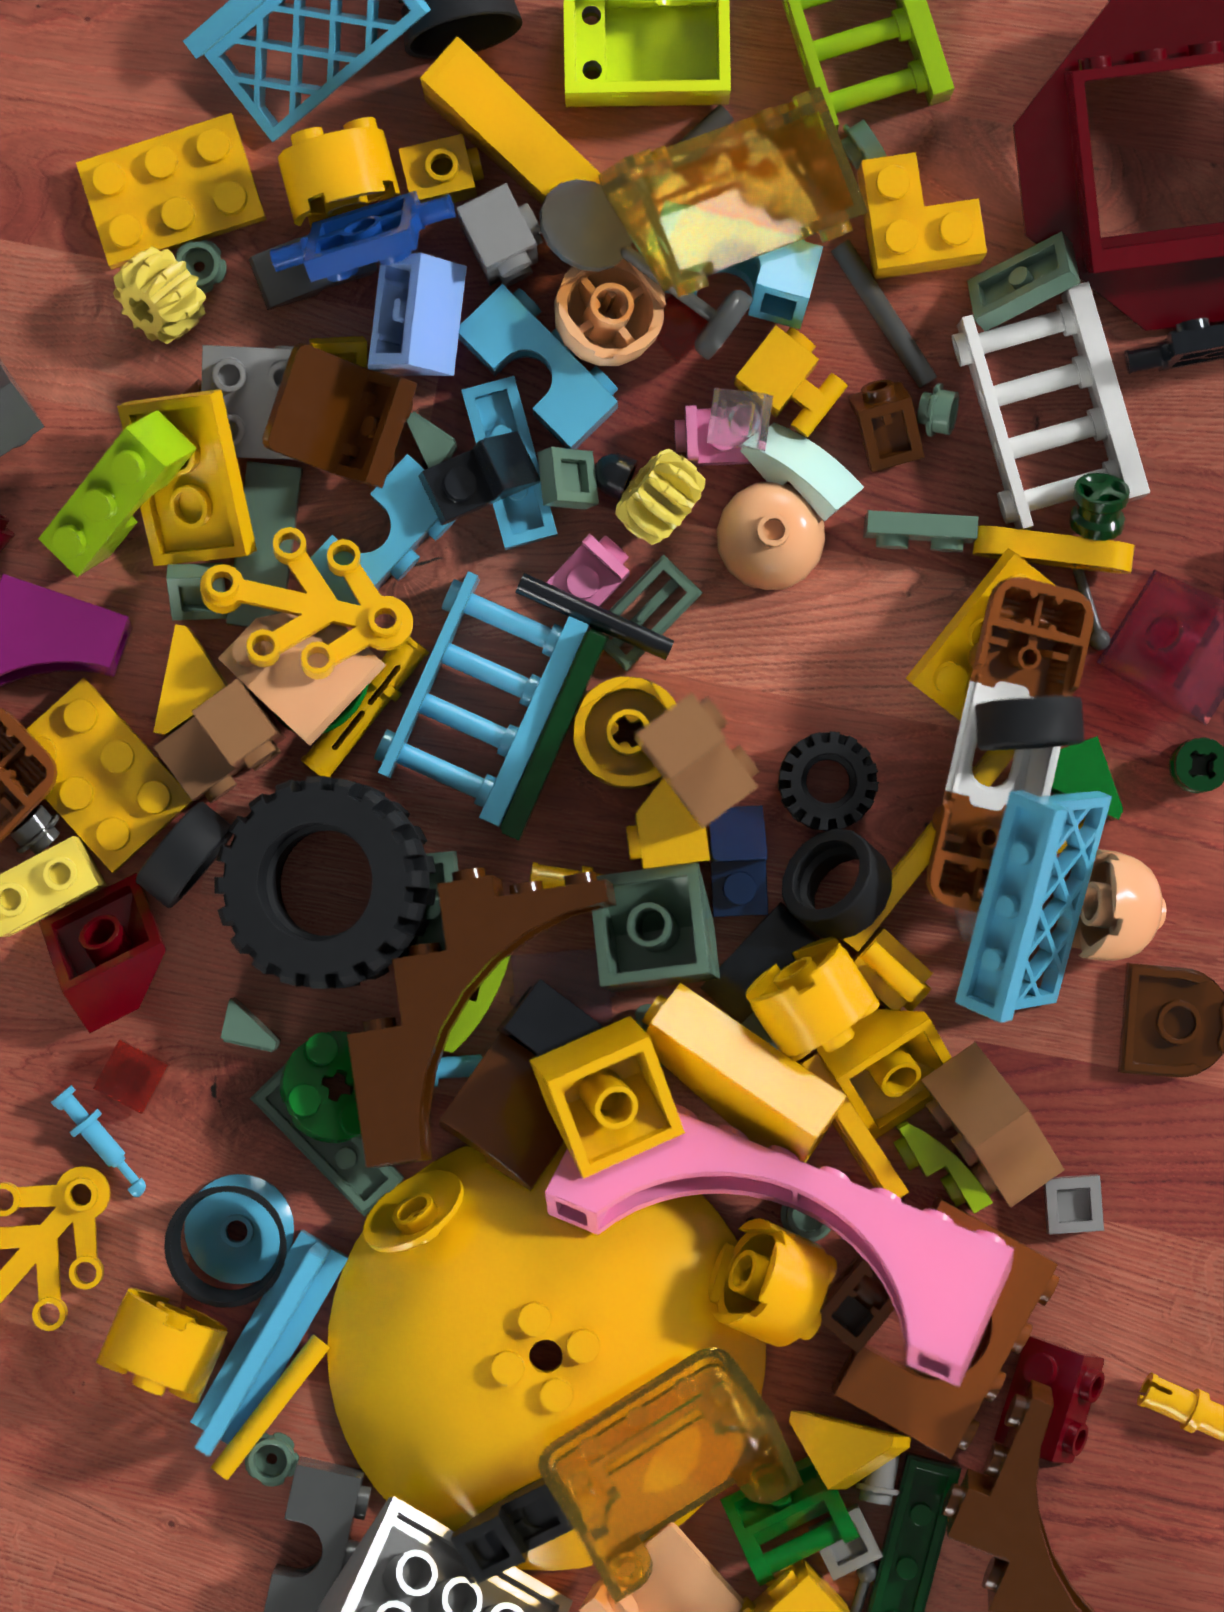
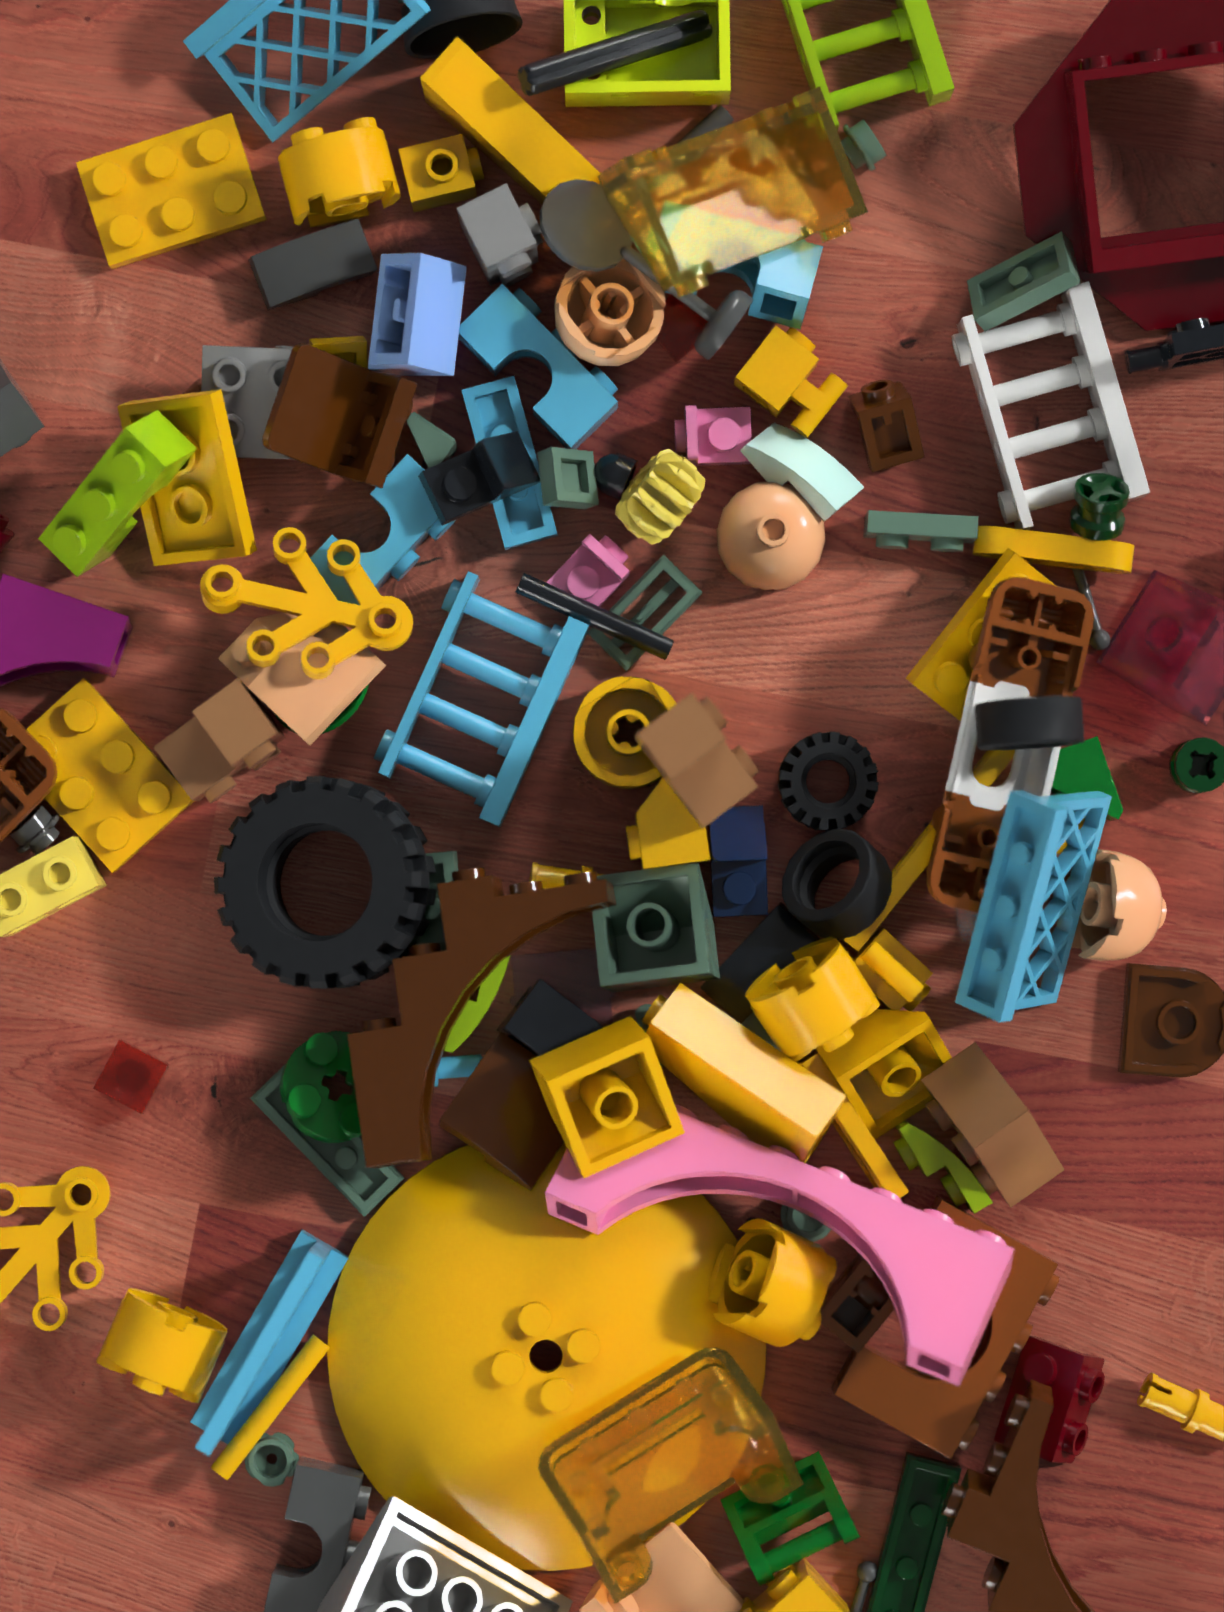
(98, 1137): medium azure piece -> none
(105, 952): dark red slope -> none
(159, 295): light yellow gear -> none
(184, 854): black tyre -> none
(185, 592): sand green plate -> none
(187, 682): yellow slope -> none
(196, 1287): black tyre -> none
(207, 253): sand green plate -> none
(230, 1259): medium azure dish -> none
(245, 1029): sand green slope -> none
(272, 504): sand green tile -> none
(322, 756): yellow pin -> none
(363, 236): blue plate -> none
(413, 1211): yellow dish -> none
(508, 1530): black slope -> none
(554, 734): dark green tile -> none
(614, 52): none -> black axle
(739, 419): clear plate -> none
(845, 1449): yellow slope -> none
(848, 1557): light grey plate -> none
(880, 1484): light grey pin -> none
(884, 314): dark grey bar -> none
(906, 234): yellow brick -> none
(938, 410): sand green plate -> none
(1073, 1204): light grey plate -> none

